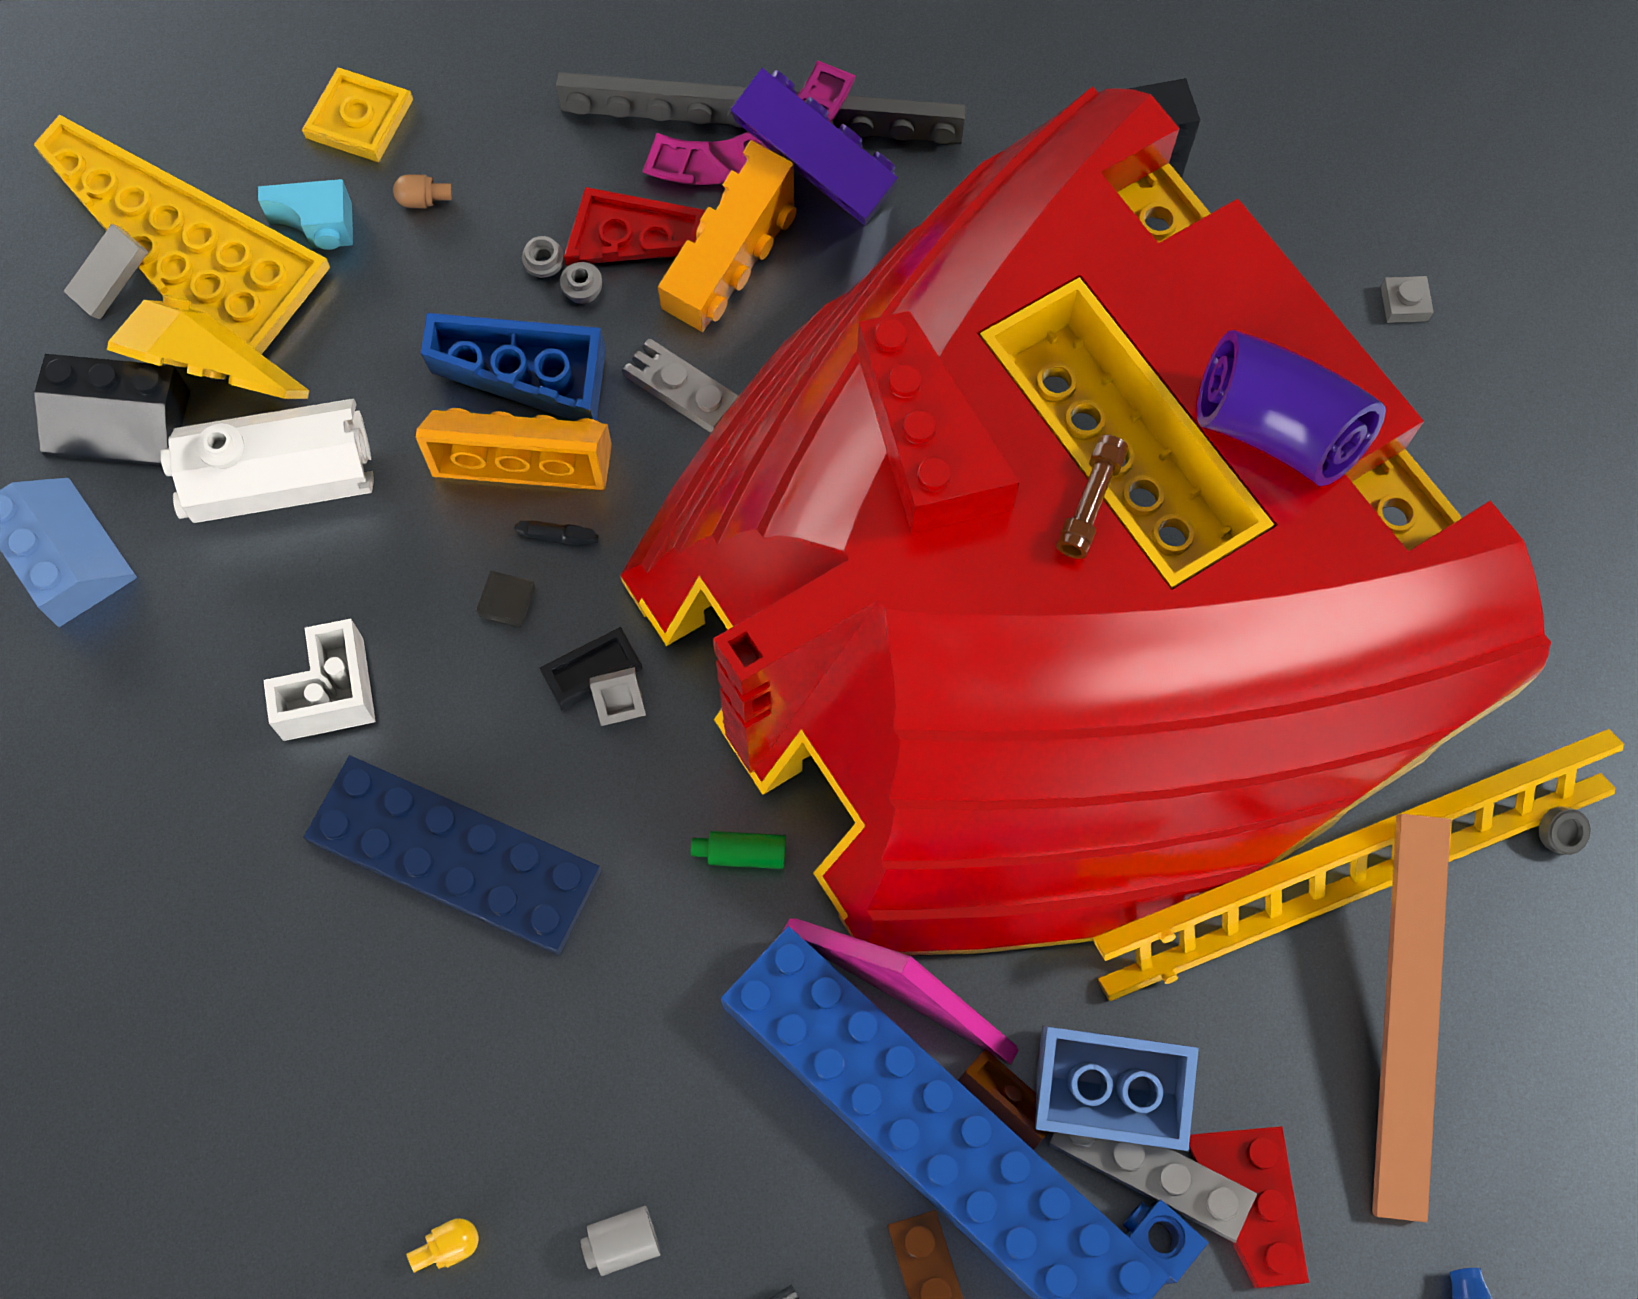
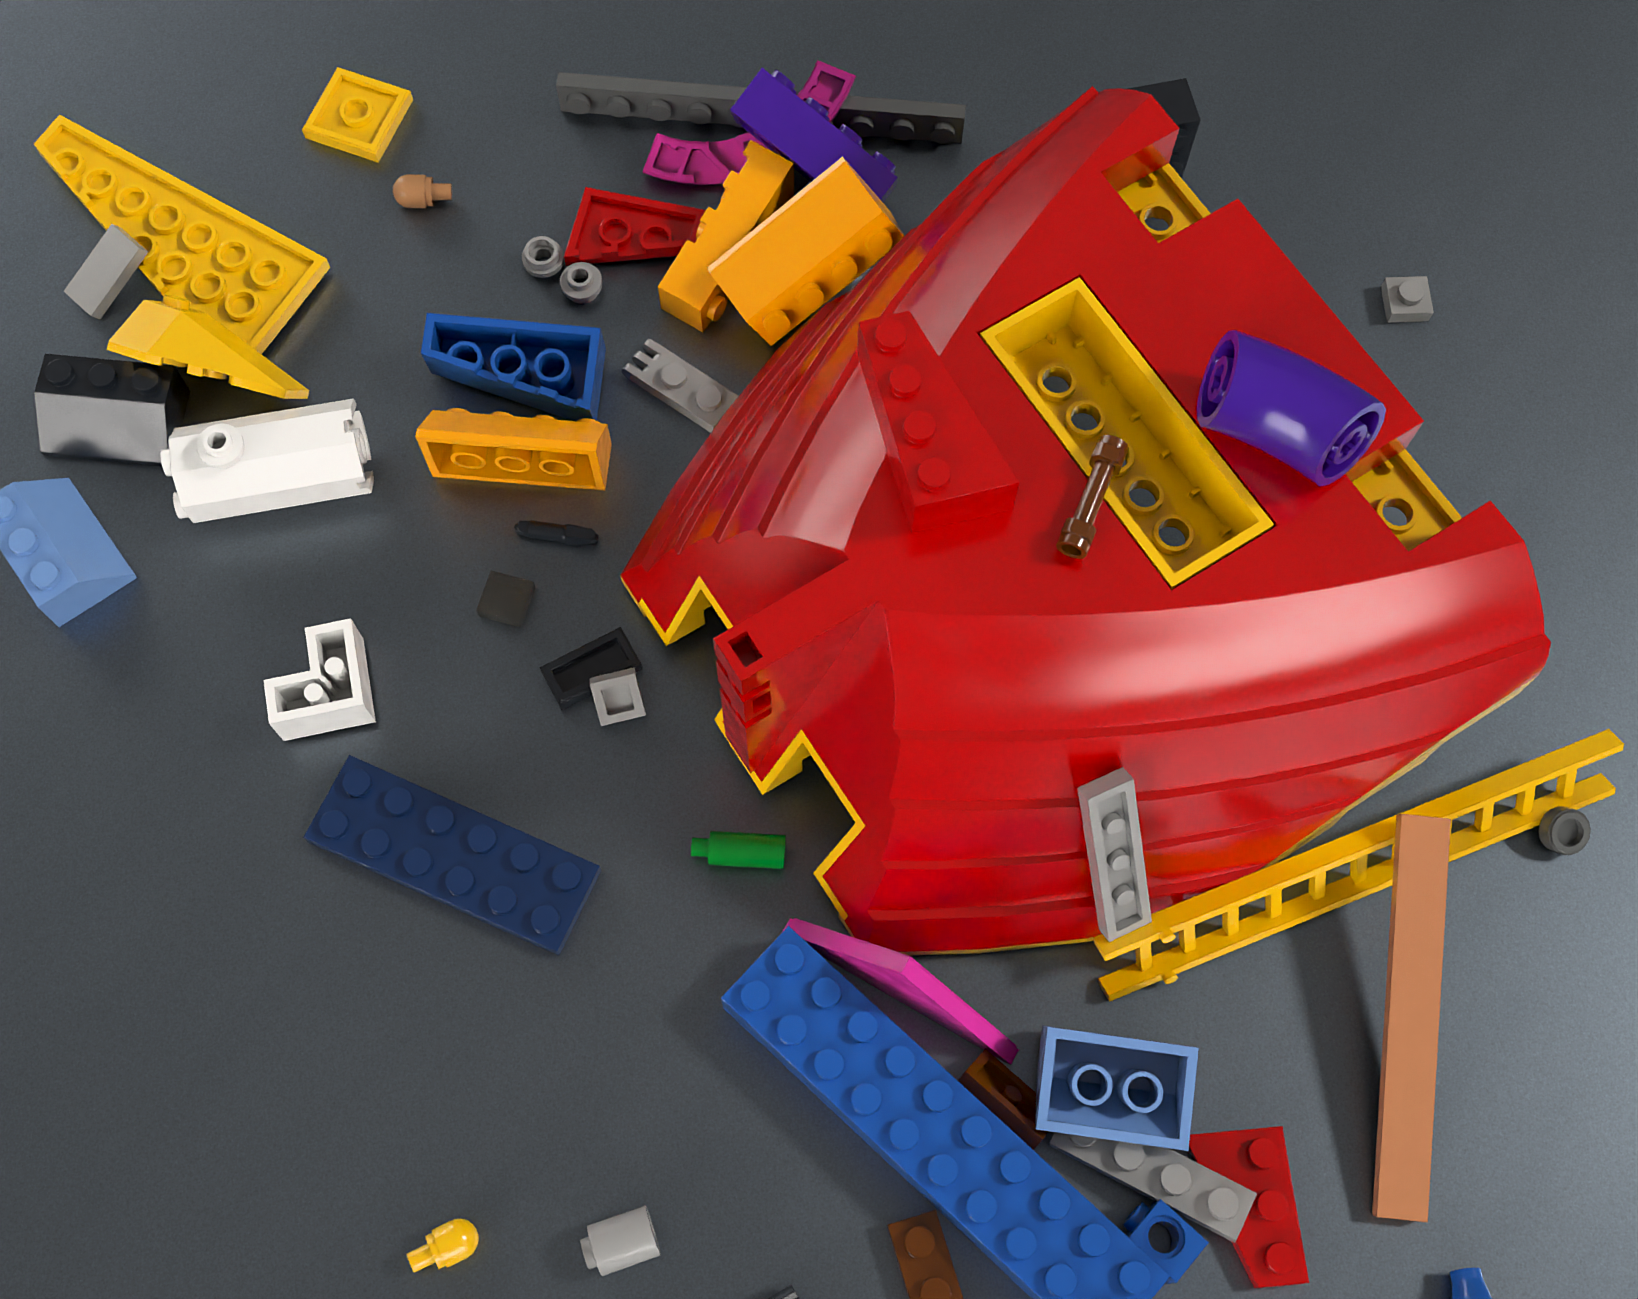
(315, 208): medium azure arch -> none
(806, 252): none -> light orange slope
(1115, 853): none -> light grey plate

